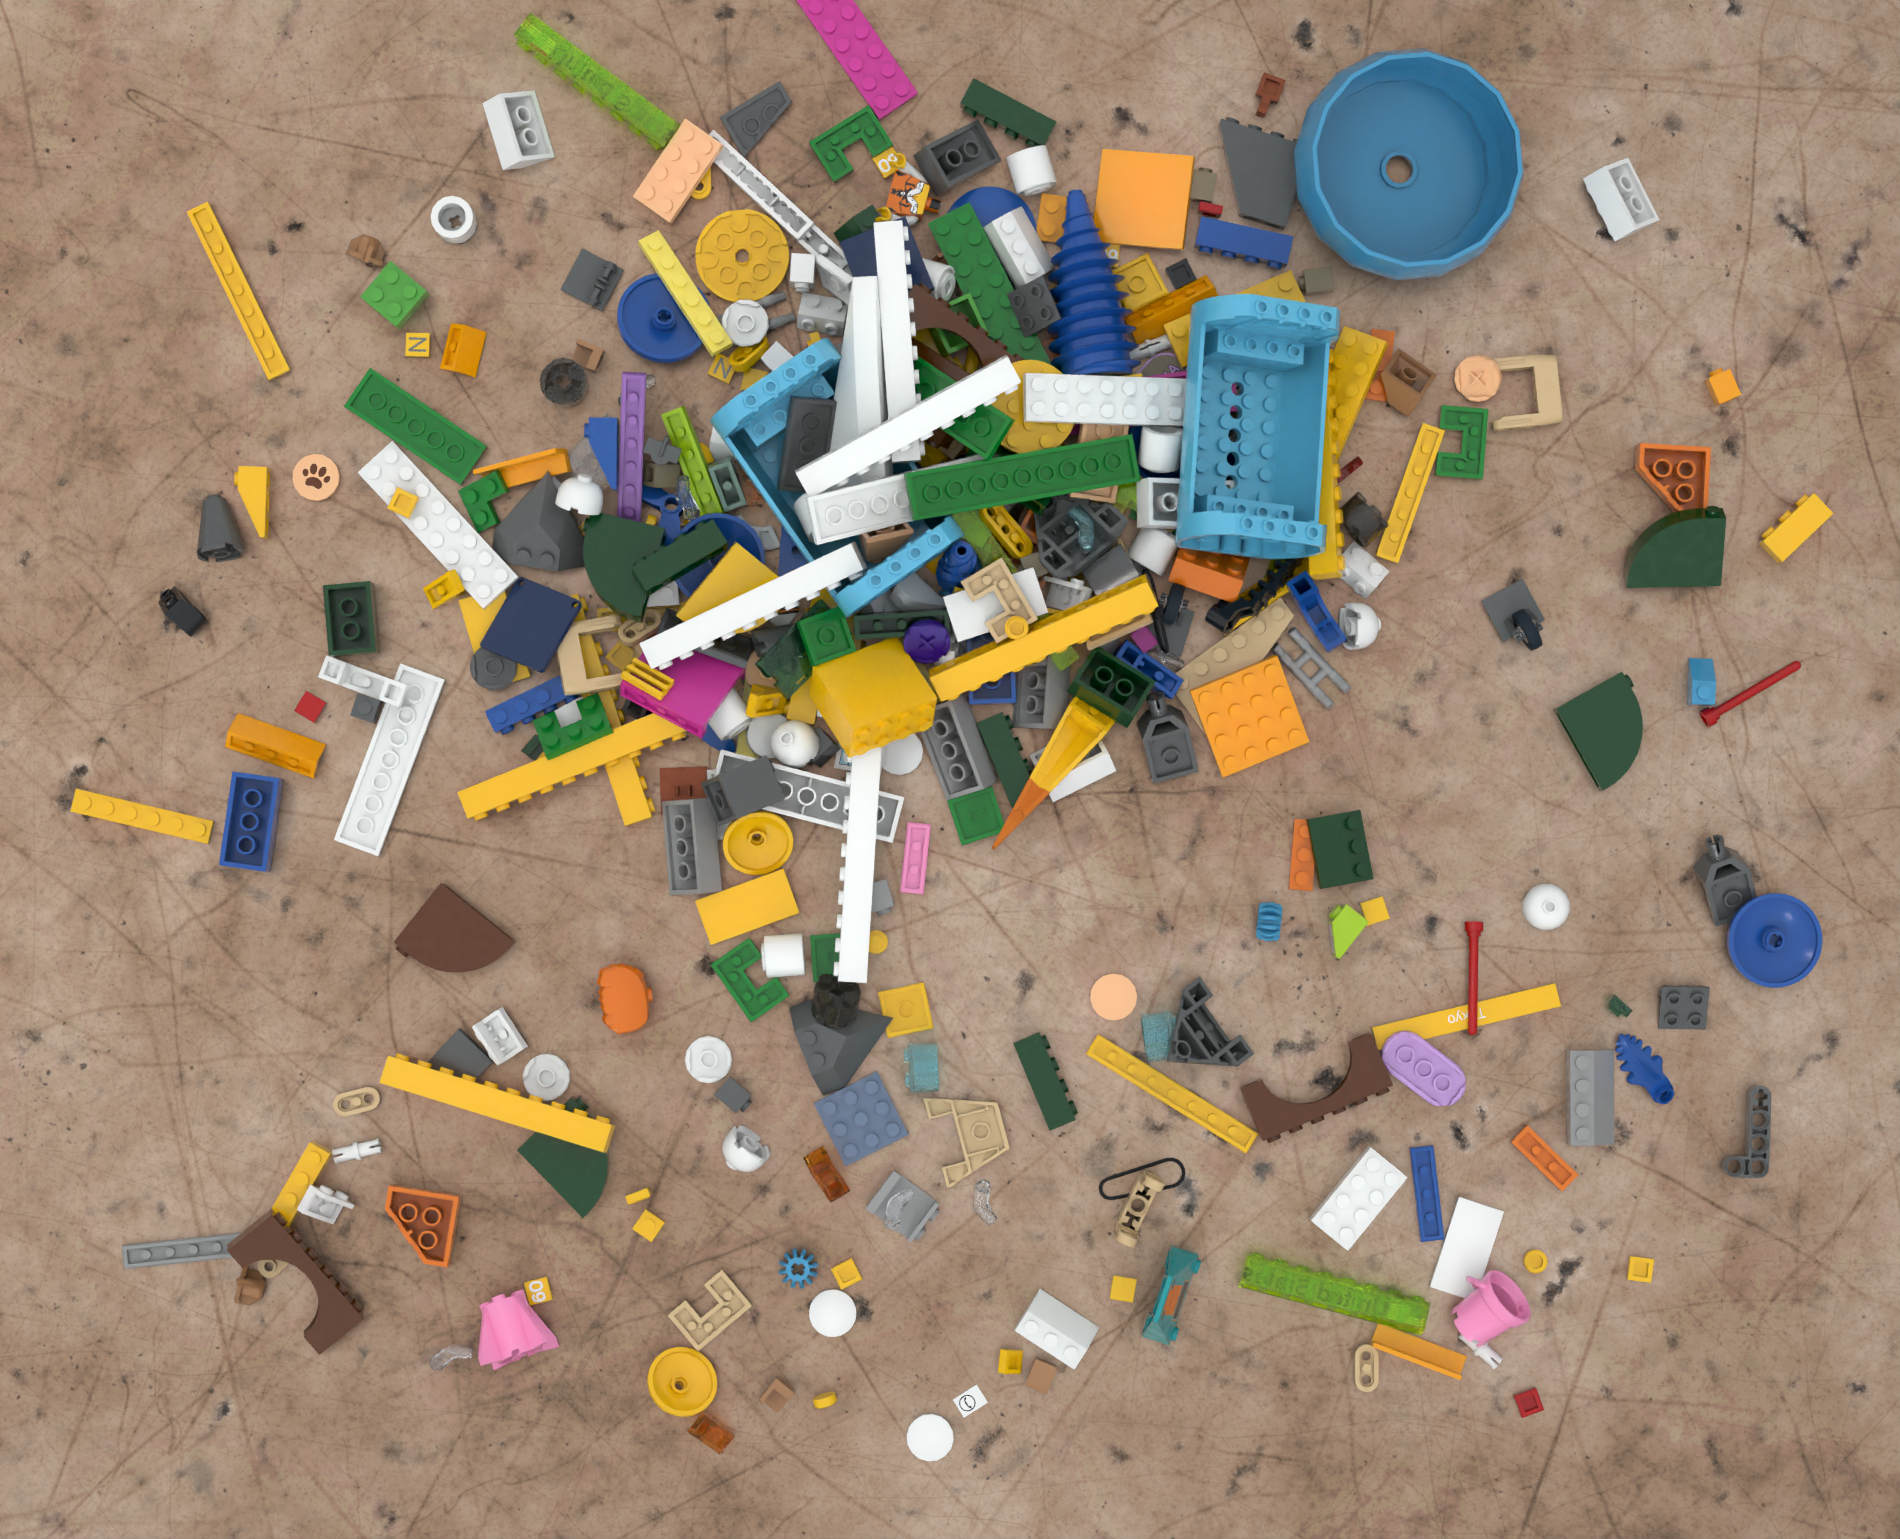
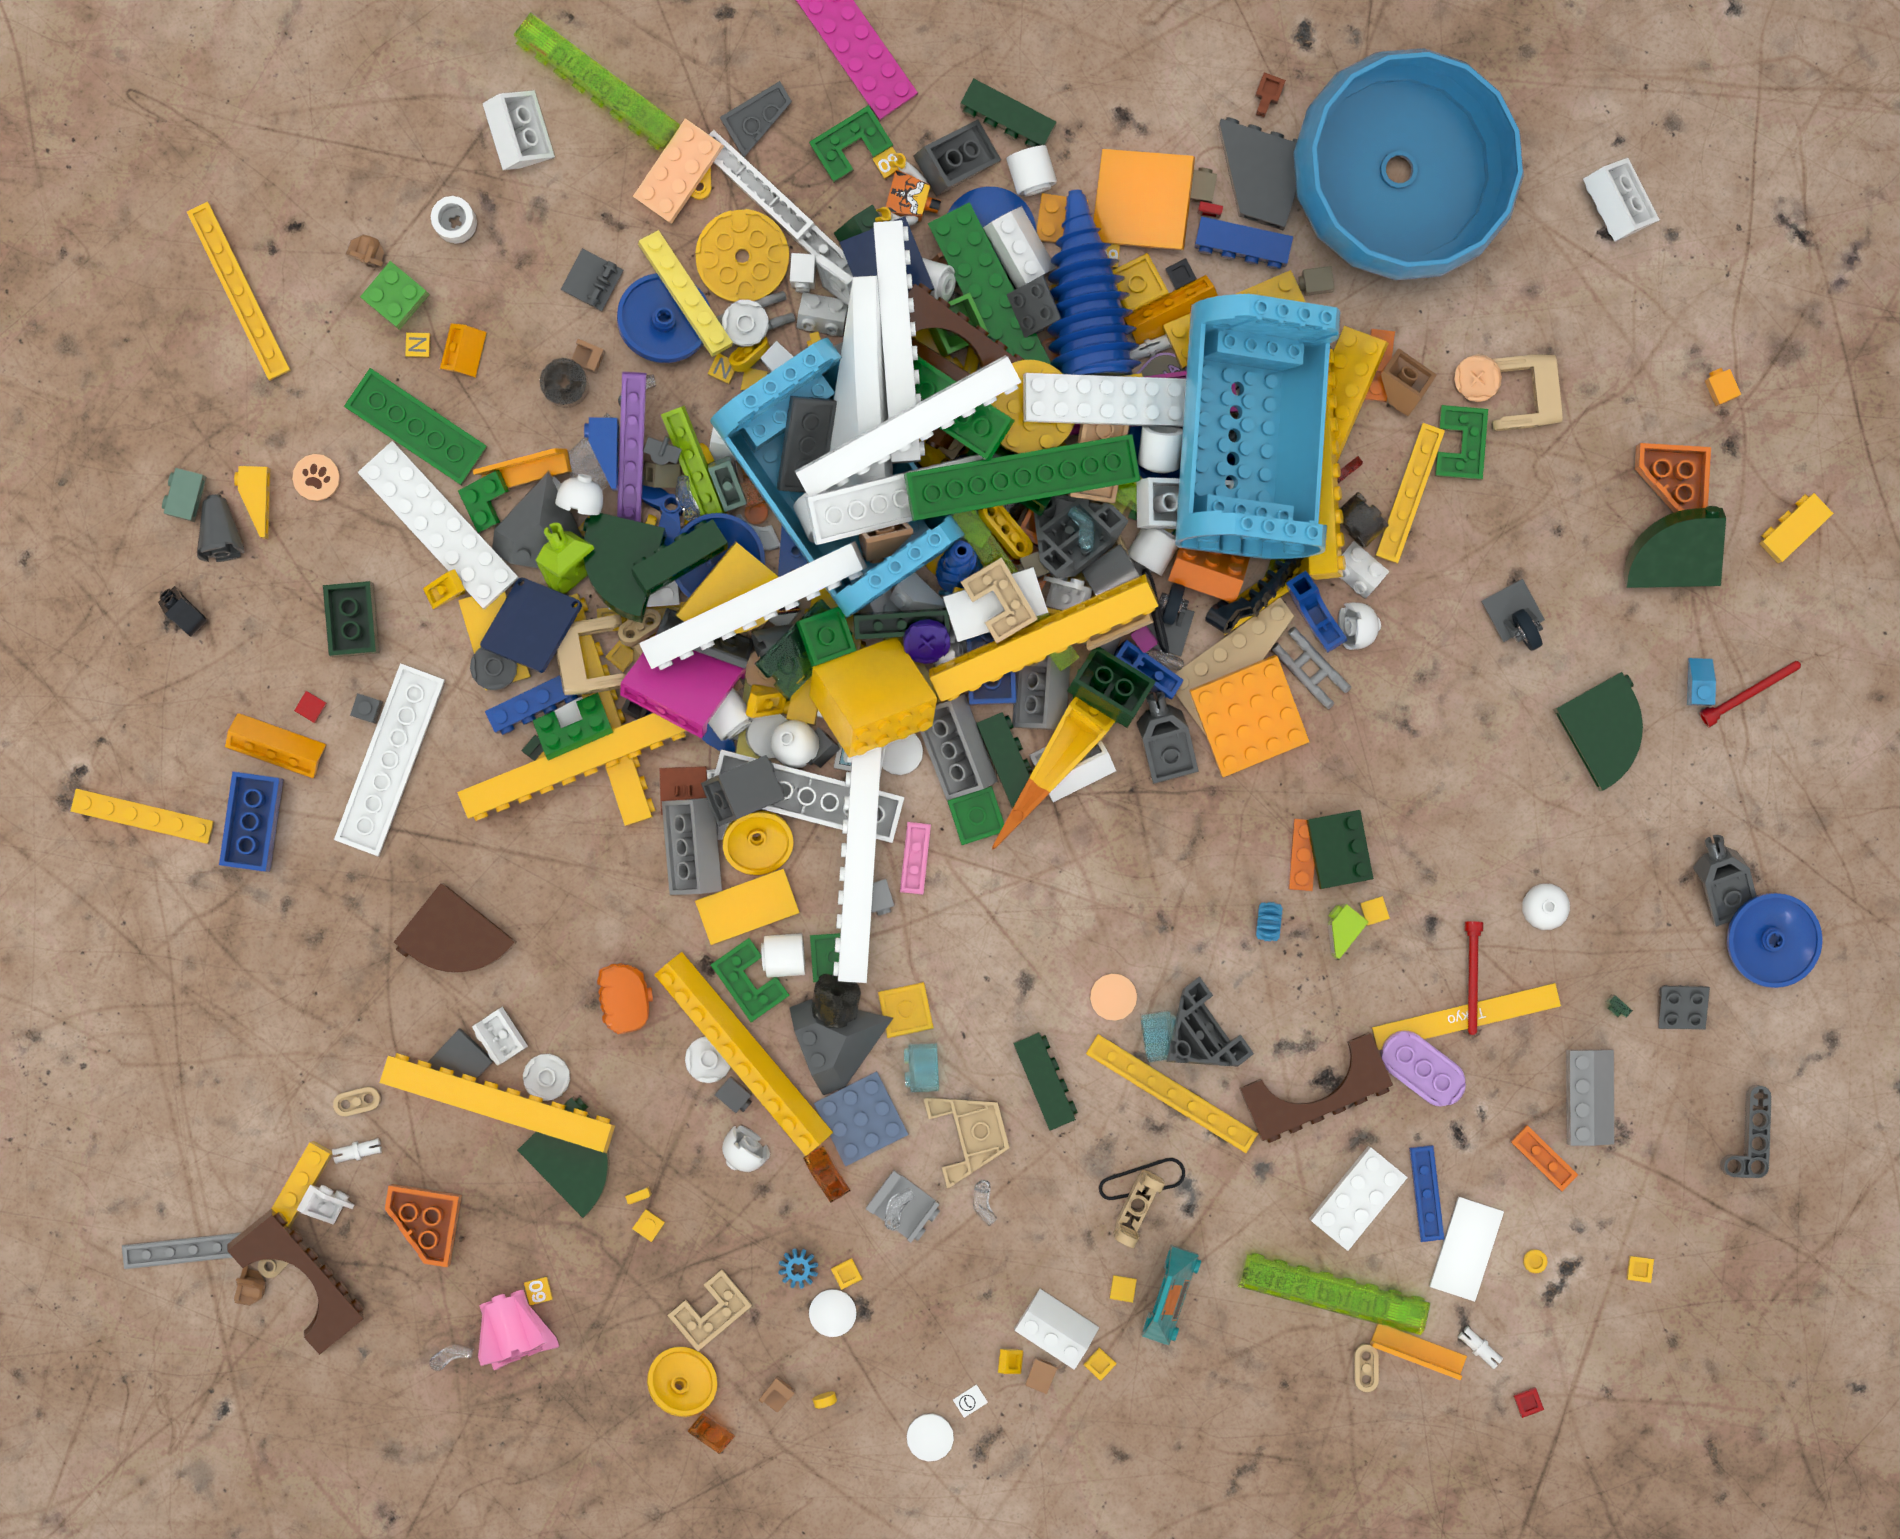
(184, 494): none -> sand green brick
(363, 681): white slope -> none
(403, 503): yellow tile -> none
(562, 558): none -> lime plate
(648, 675): yellow tile -> none
(743, 1053): none -> yellow brick
(756, 514): none -> orange tile
(877, 942): yellow plate -> none
(1016, 627): yellow plate -> none
(1099, 1363): none -> yellow tile
(1491, 1308): bright pink piece -> none
(1643, 1068): blue plant -> none

